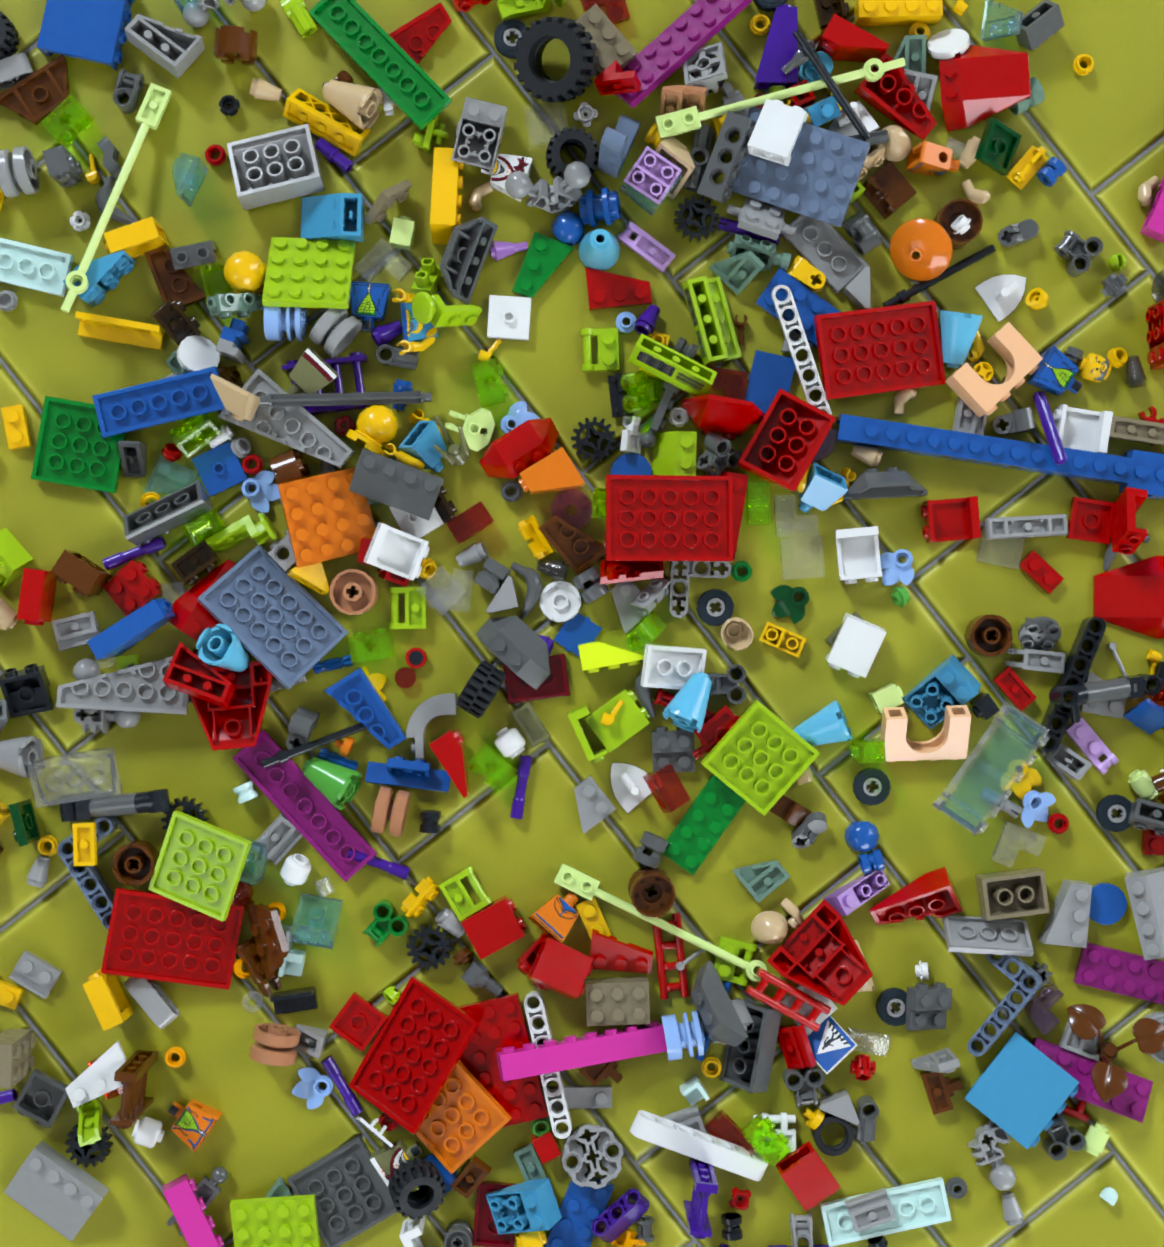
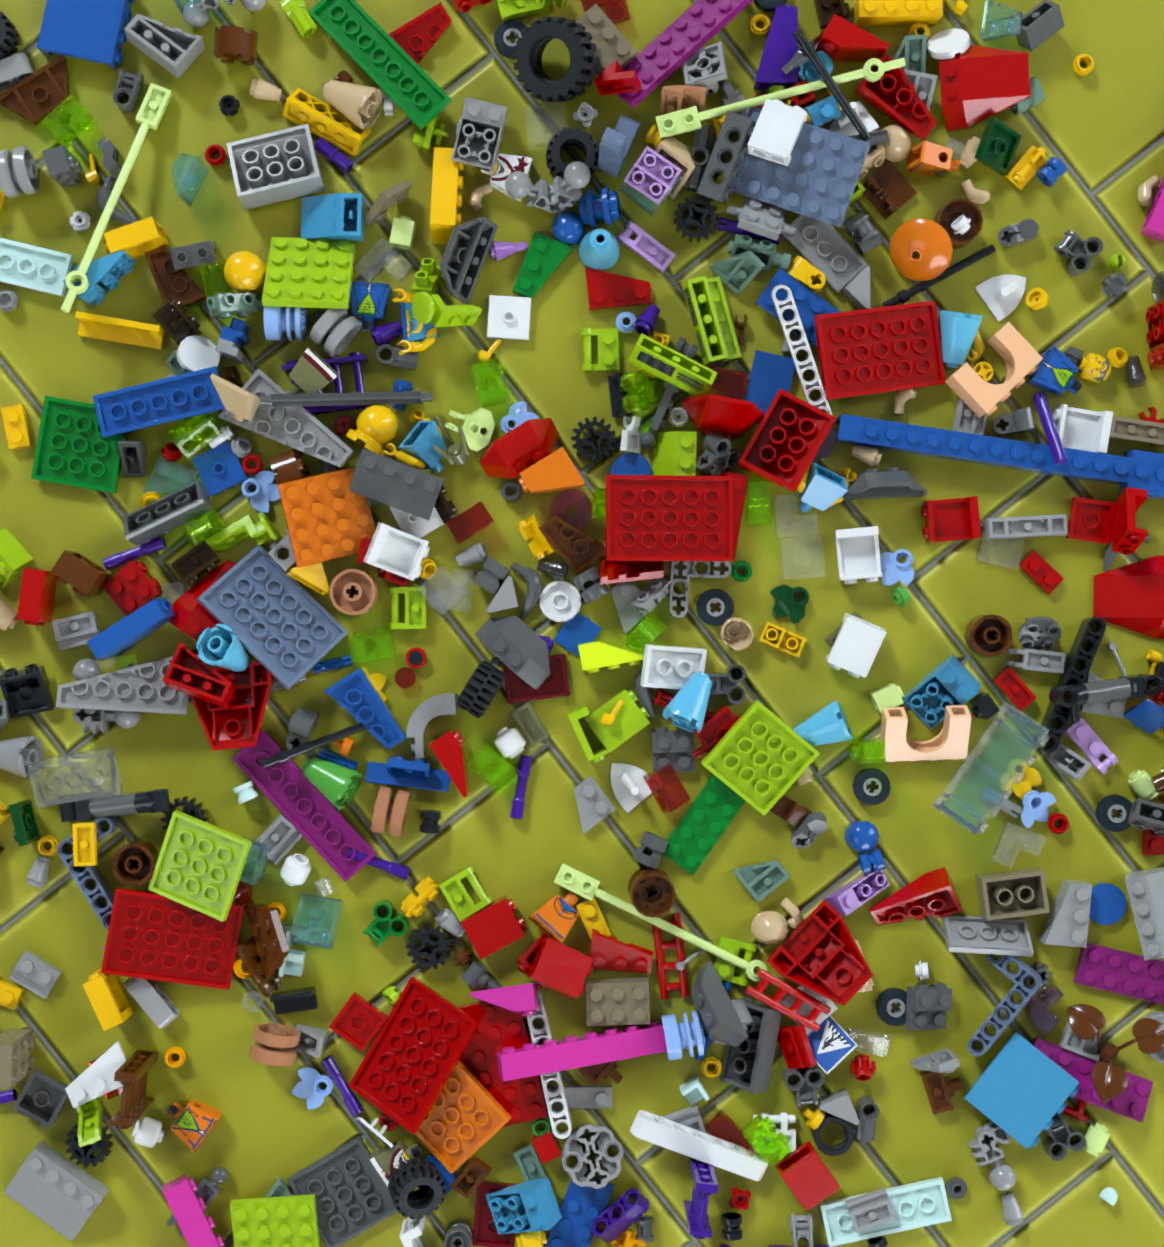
(517, 998): none -> dark pink slope

